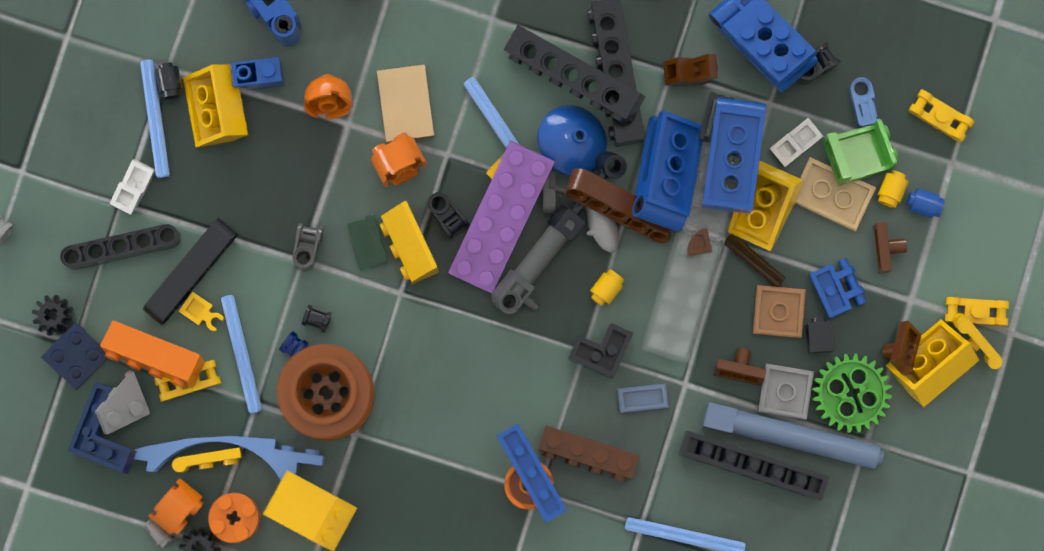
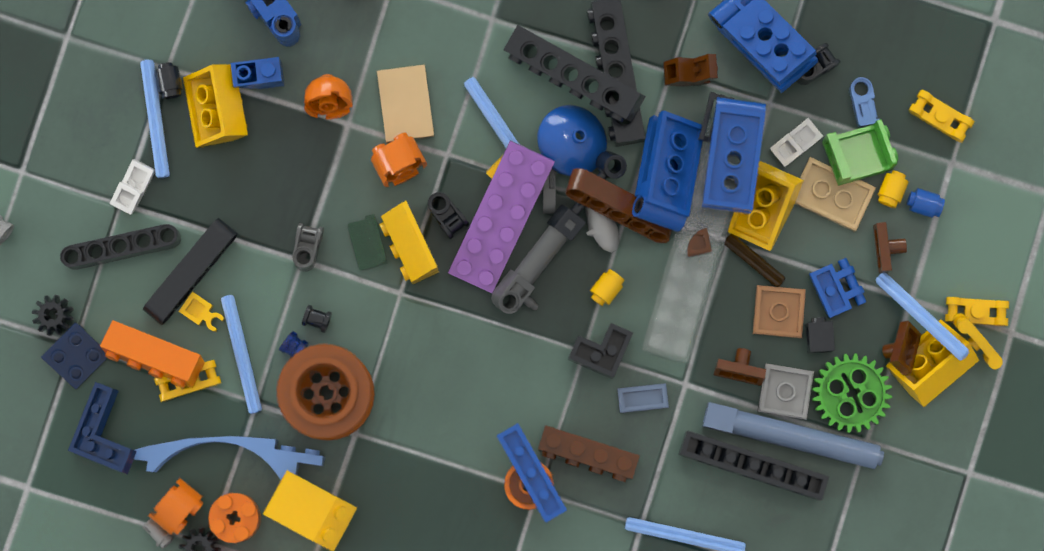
(123, 405): light grey wing -> none
(206, 460): yellow plate -> none
(921, 315): none -> light blue axle

